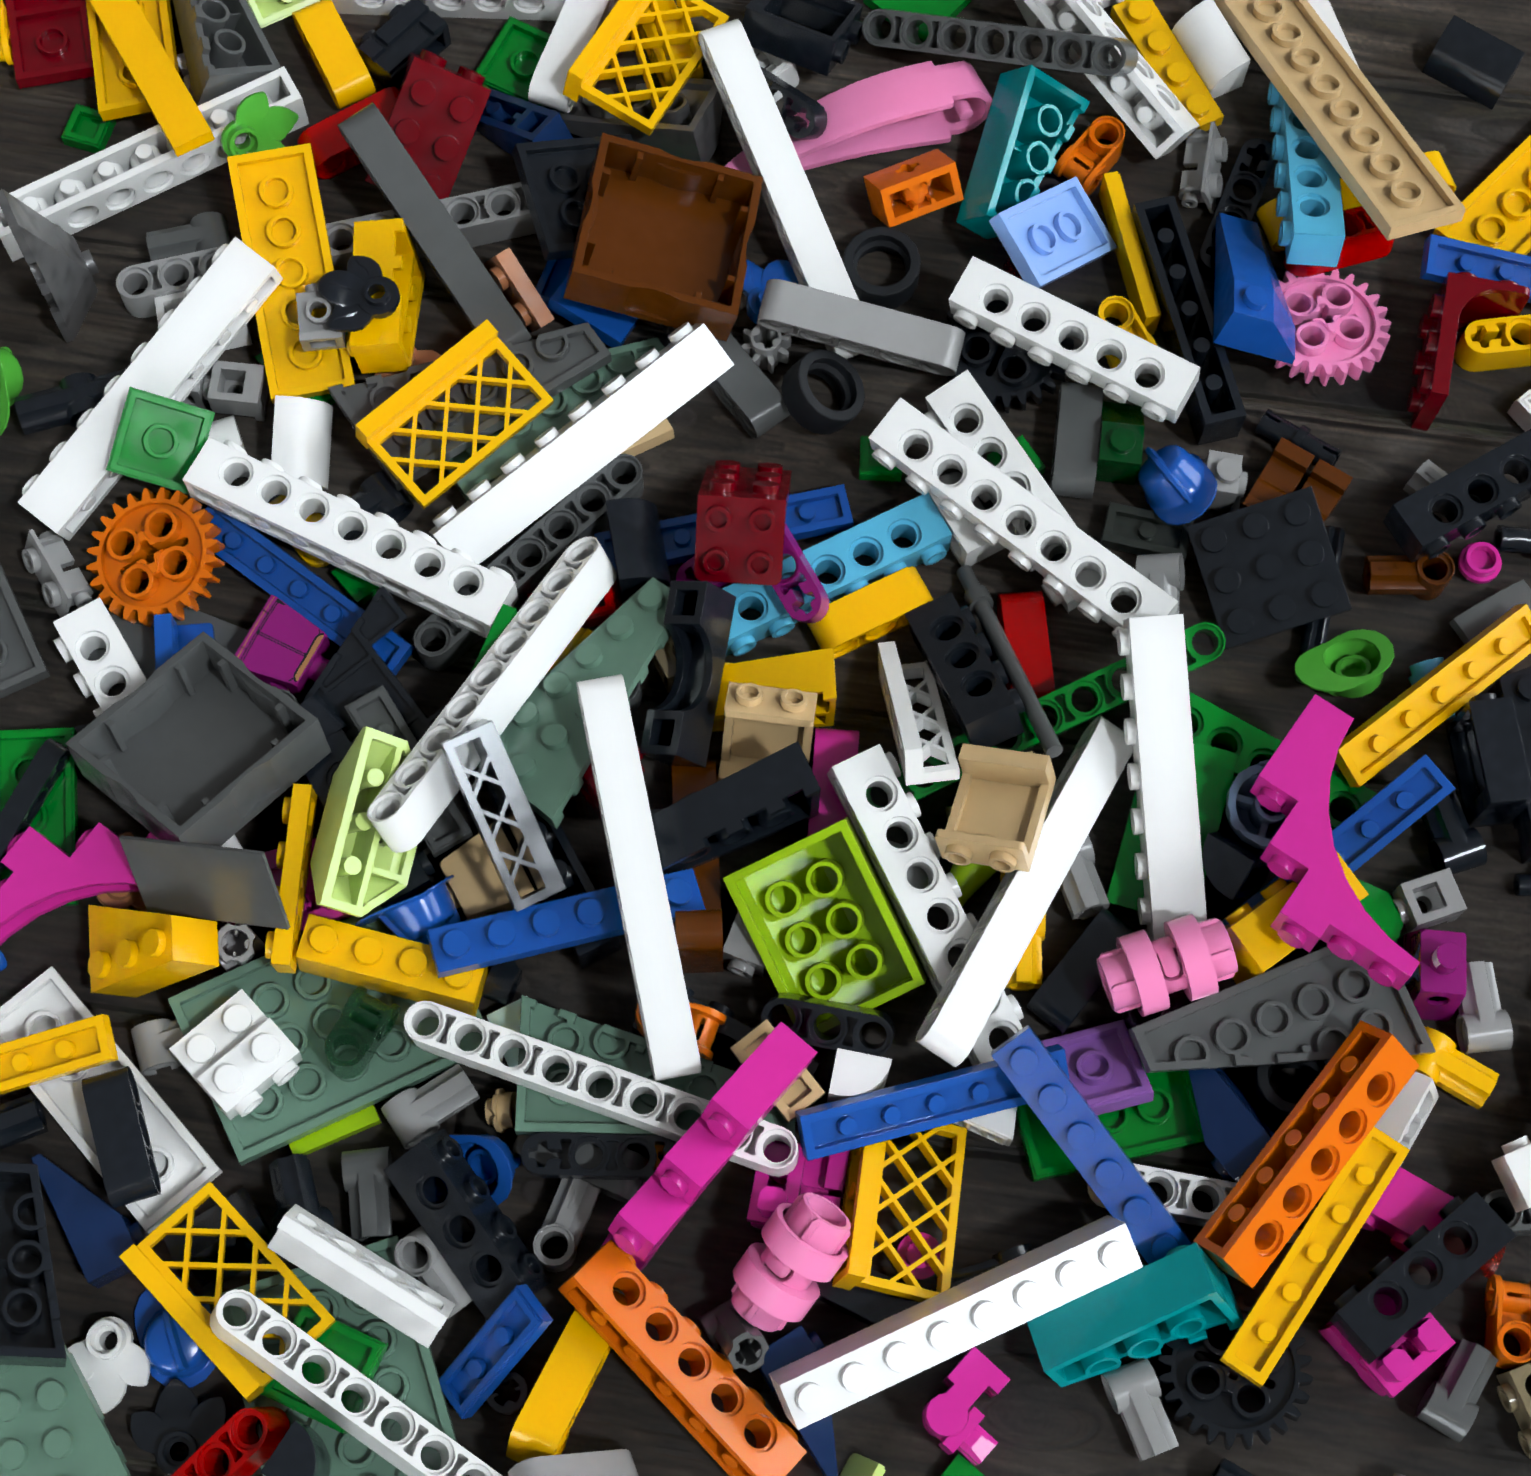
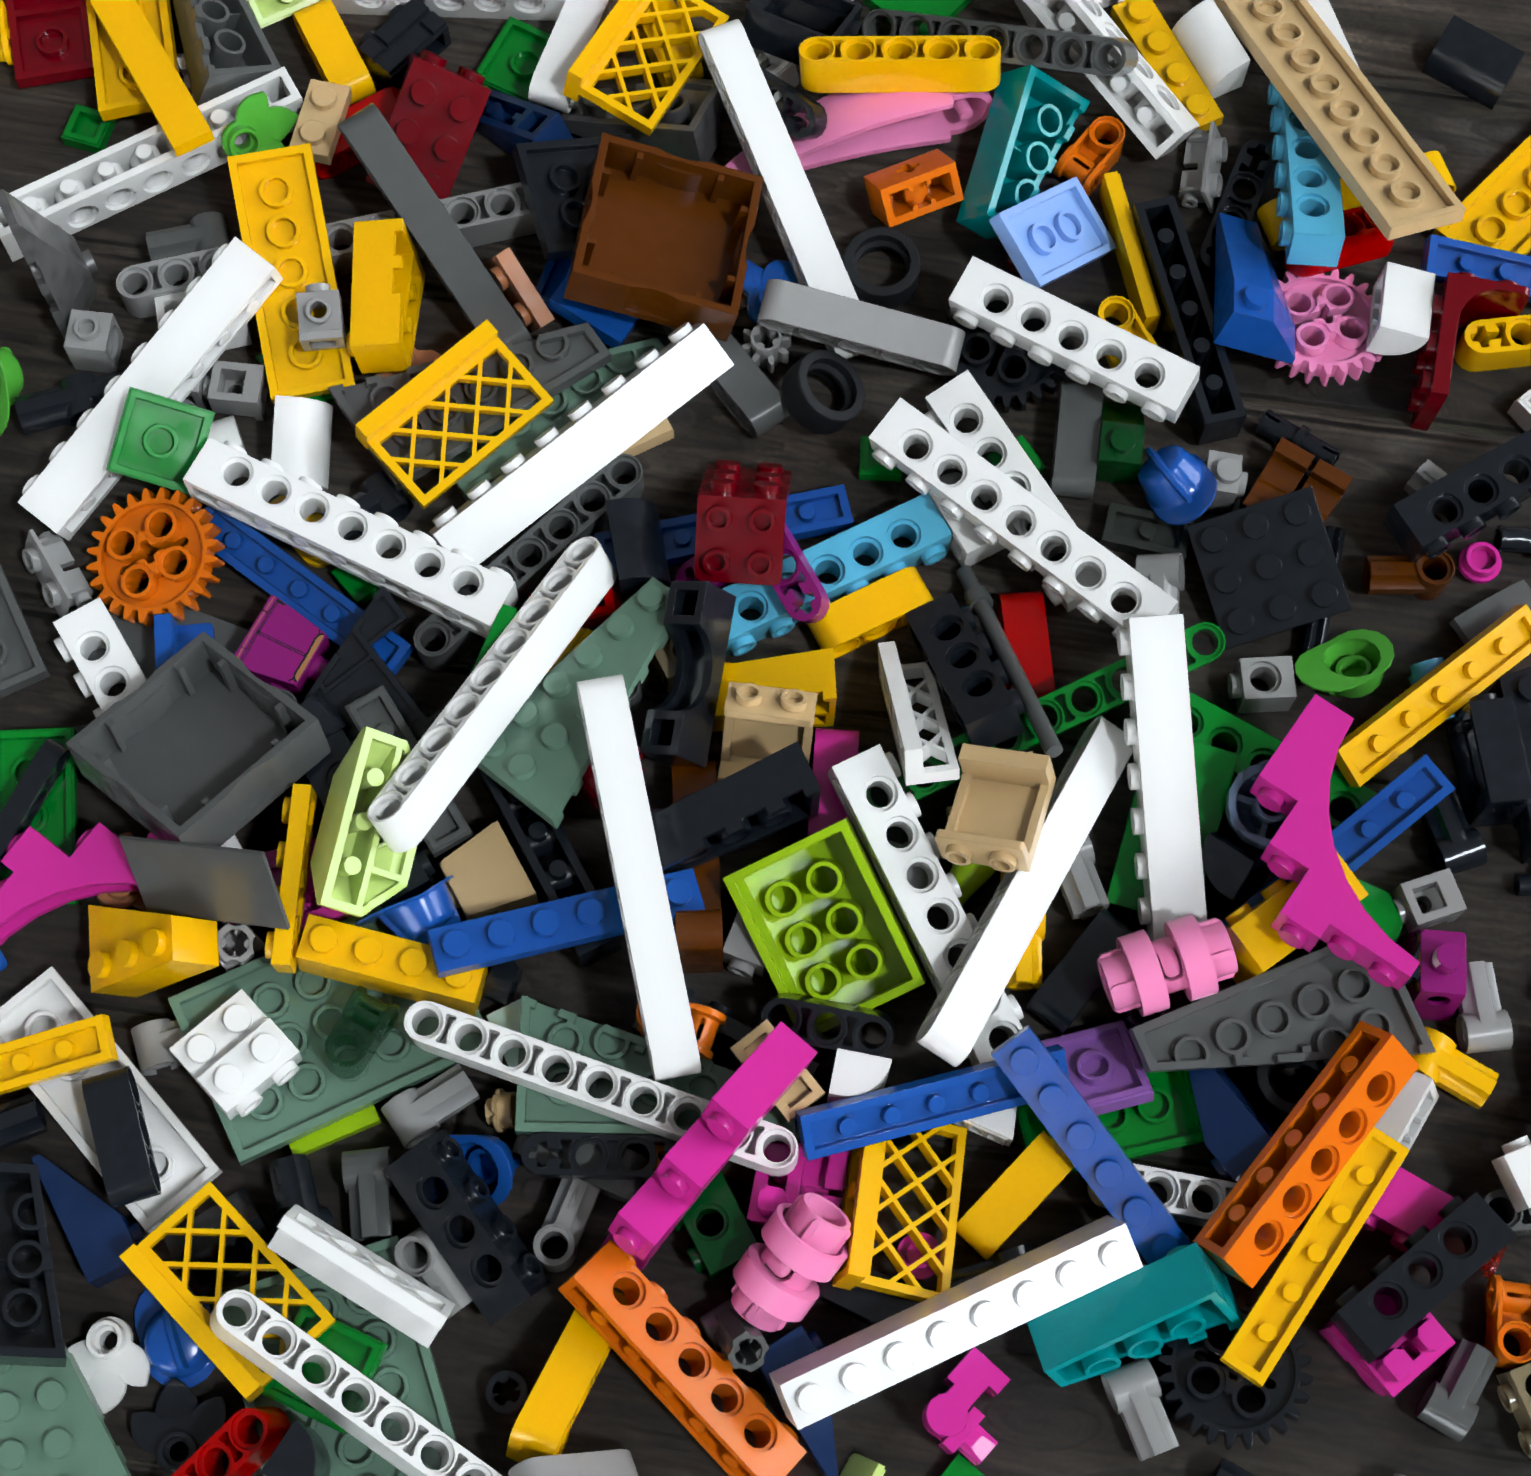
(93, 341): none -> light grey brick
(320, 113): none -> tan plate
(352, 294): black plate -> none
(494, 1351): blue tile -> none
(512, 805): fence -> none
(721, 1252): none -> dark green brick
(900, 64): none -> yellow beam
(1014, 1196): none -> yellow beam
(1277, 674): none -> light grey brick
(1400, 310): none -> white brick

